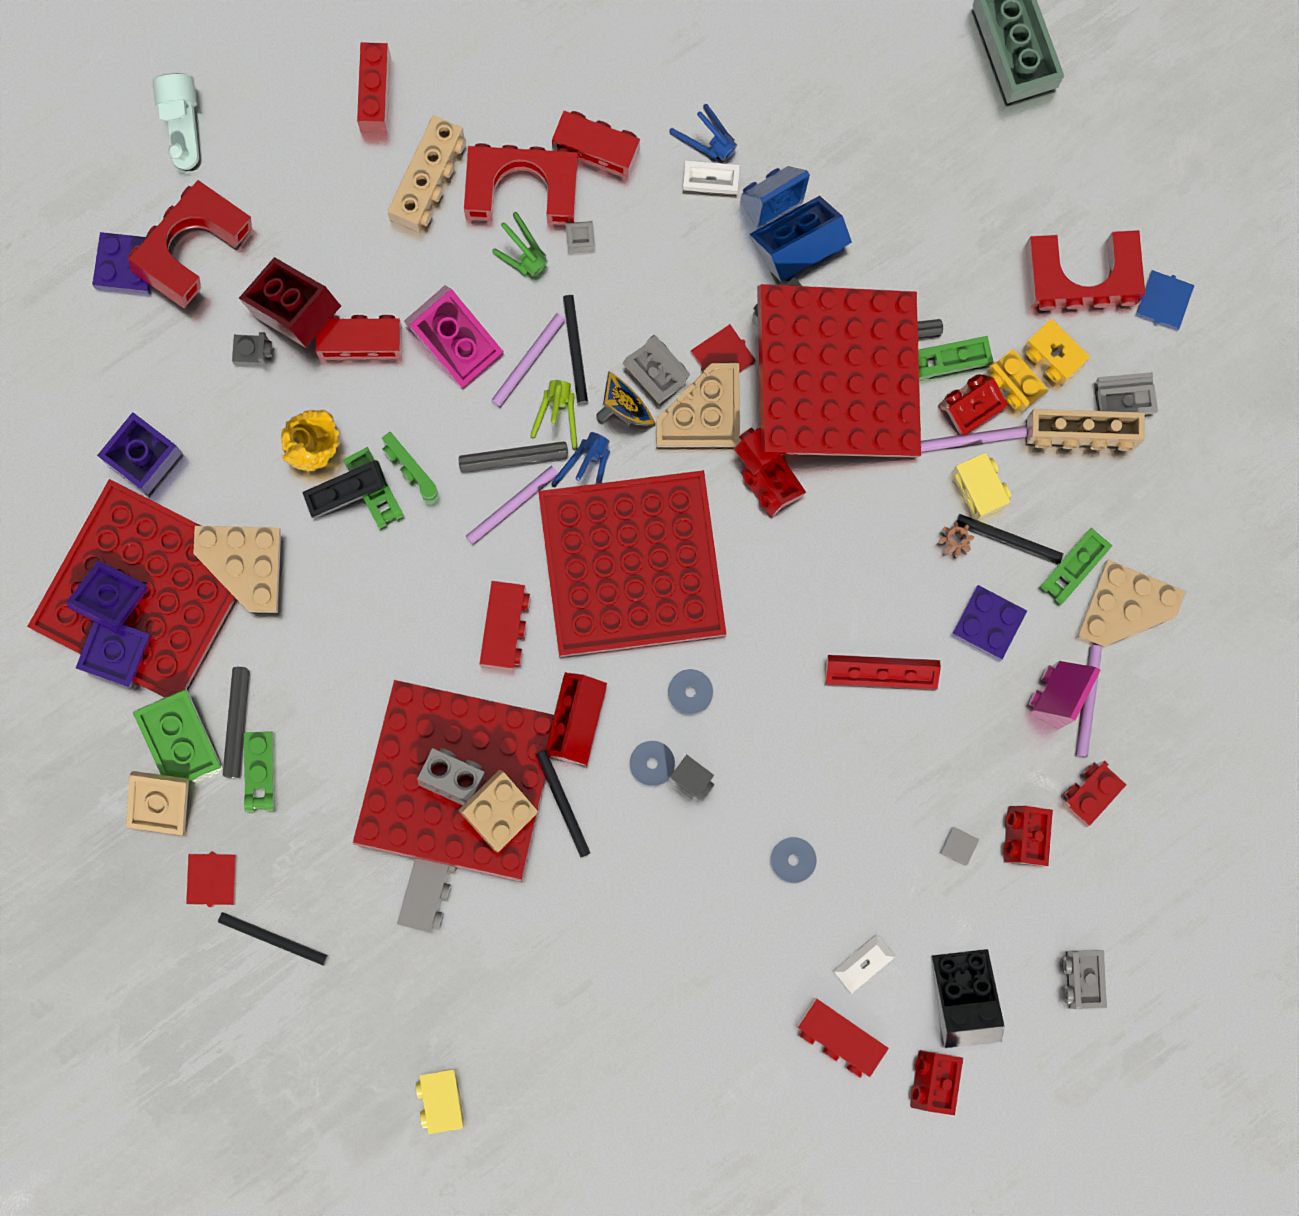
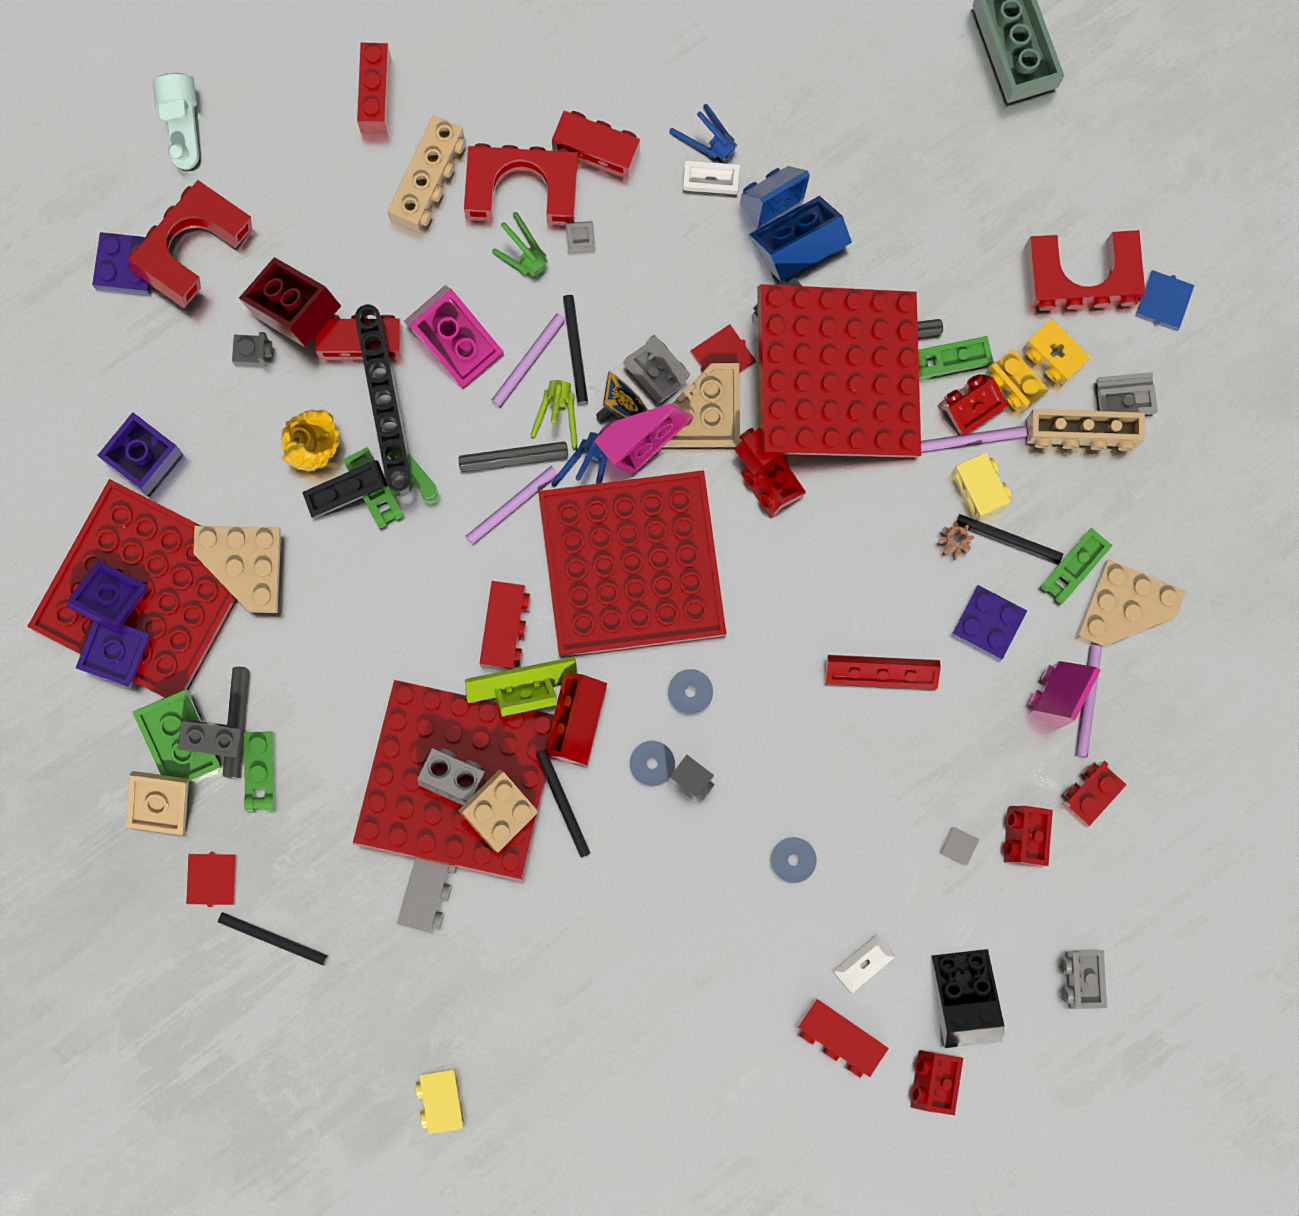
(209, 737): none -> dark grey brick
(380, 387): none -> black beam
(522, 687): none -> lime bracket
(640, 436): none -> dark pink slope

